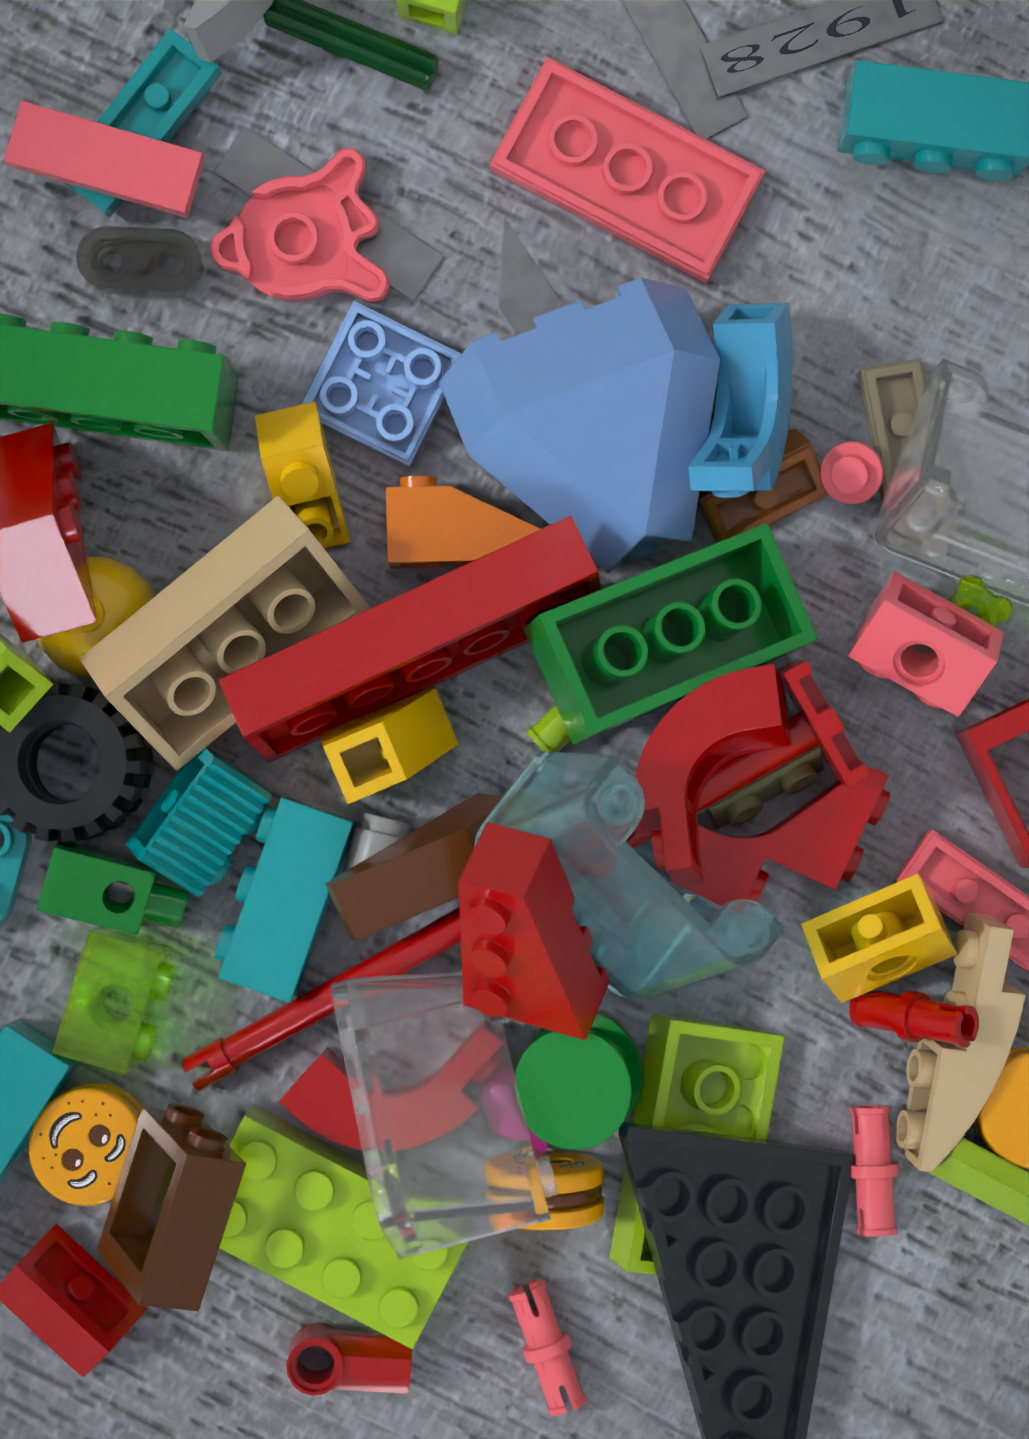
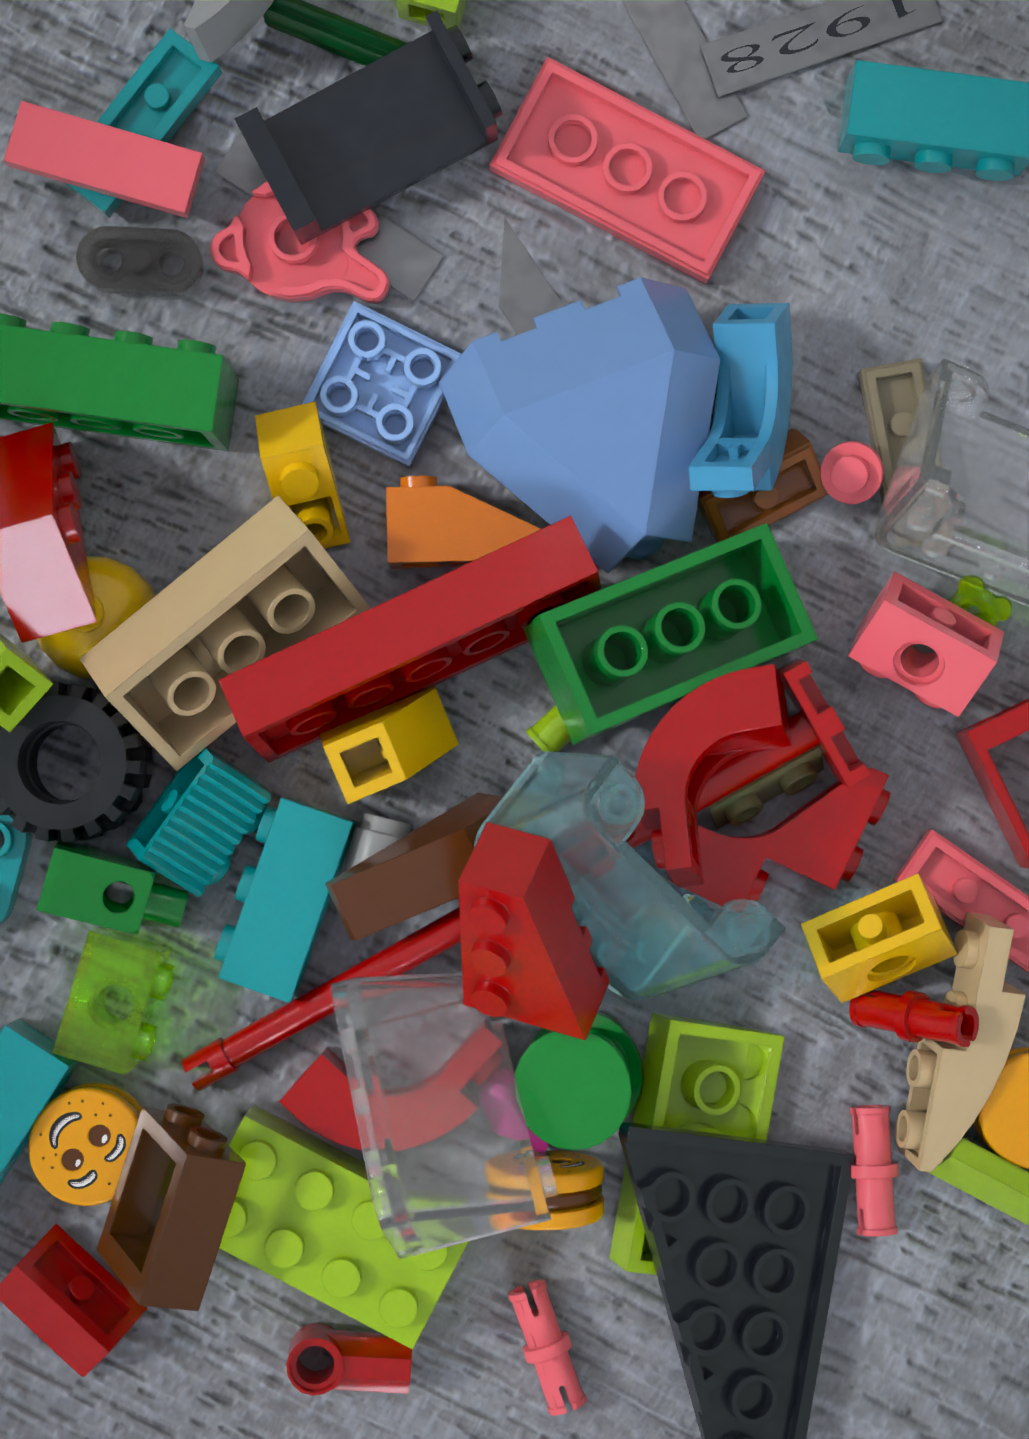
(374, 131): none -> black panel

